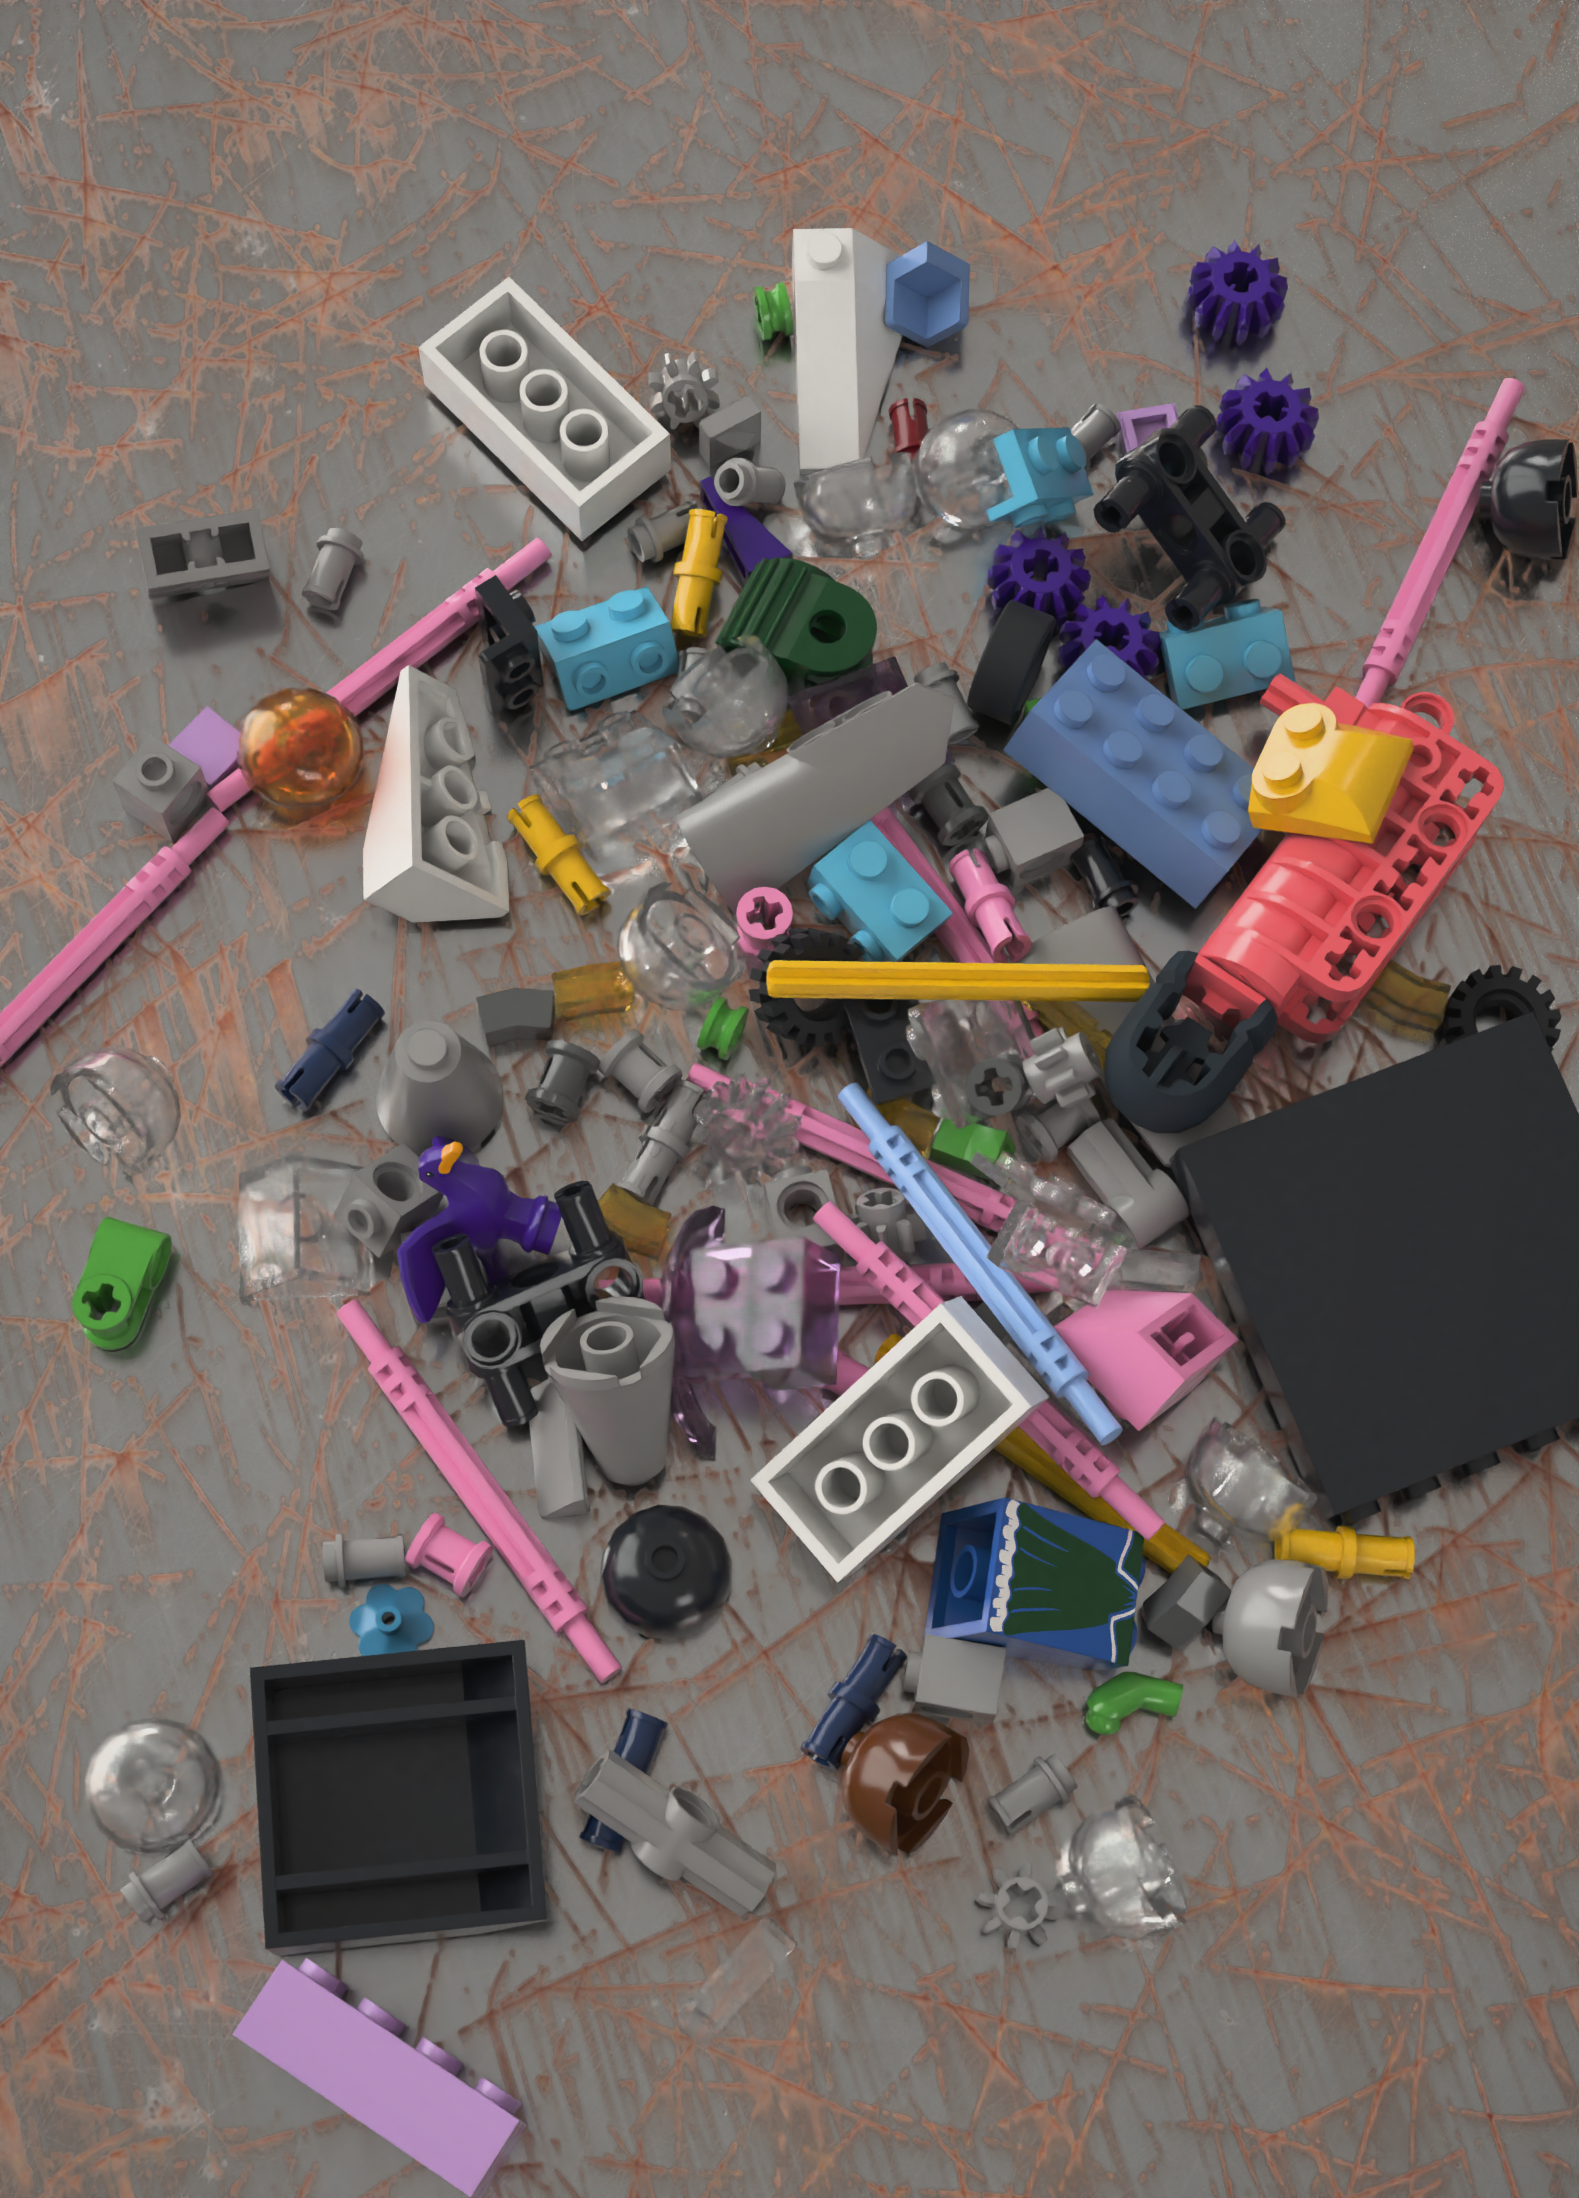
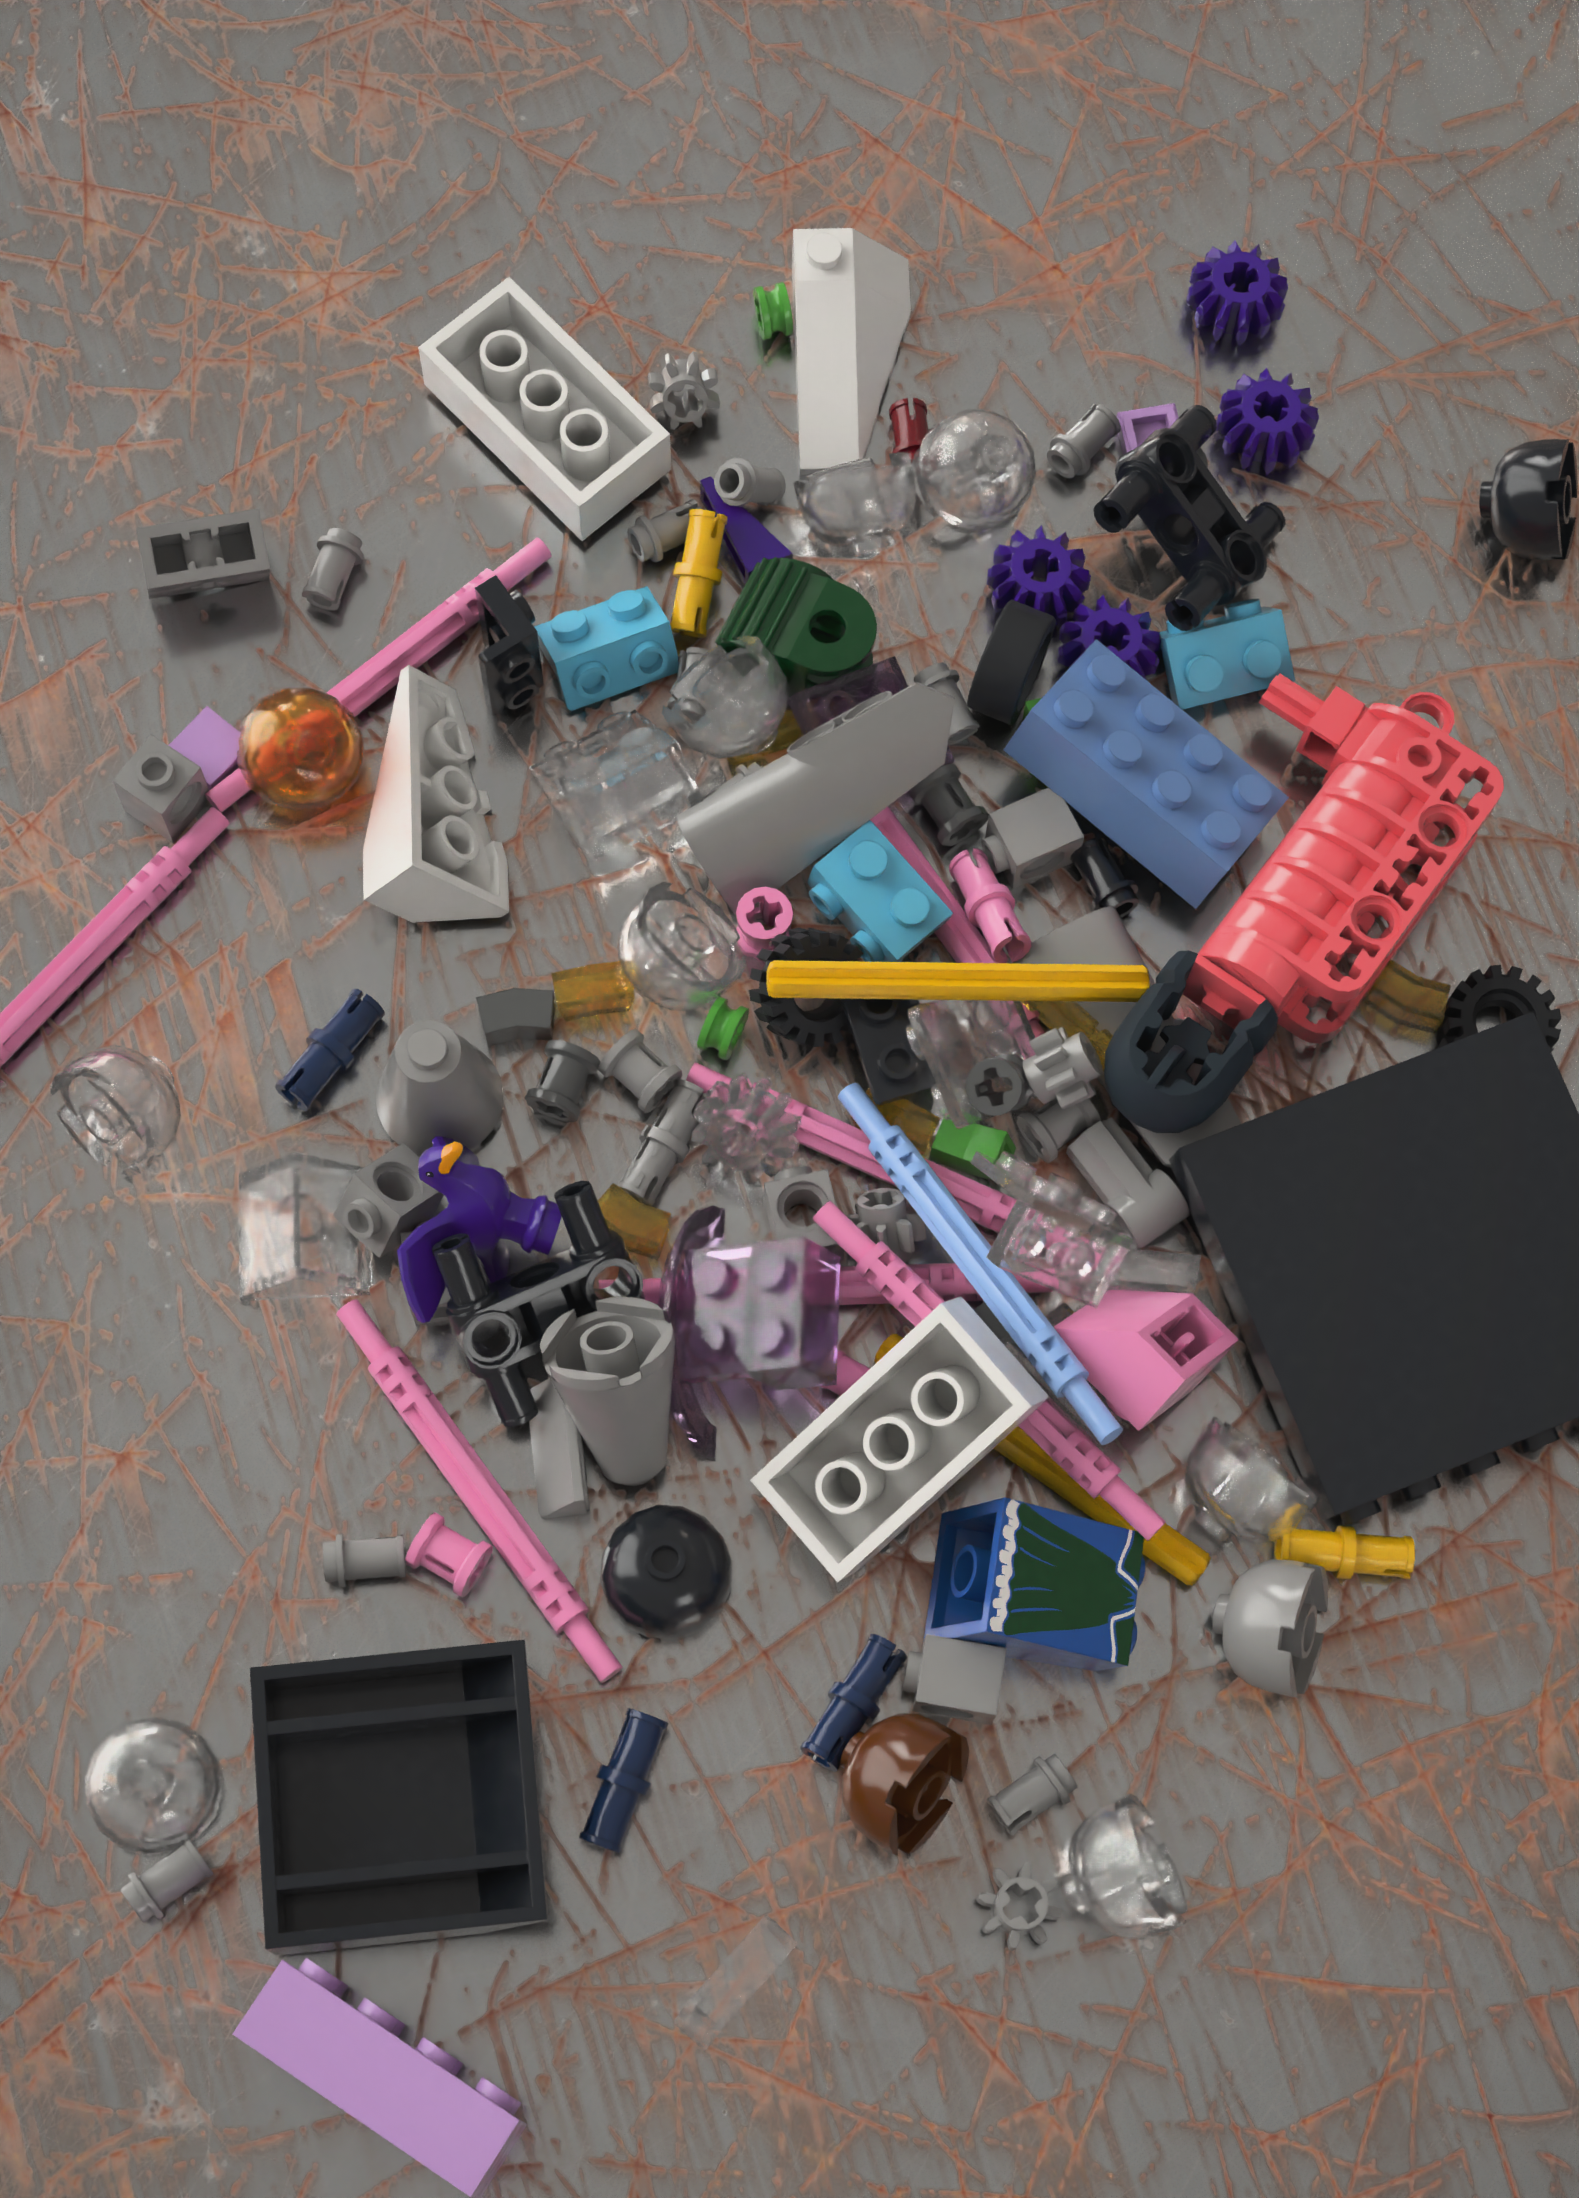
(121, 1271): bright green piece -> none
(408, 1630): dark azure plant -> none
(558, 854): yellow pin -> none
(675, 1833): light grey piece -> none
(729, 431): light grey tile -> none
(927, 294): medium blue panel -> none
(1043, 474): medium azure bracket -> none
(1126, 1694): bright green arm -> none
(1185, 1602): dark grey piece -> none
(1326, 776): yellow slope -> none
(1438, 546): bright pink axle -> none

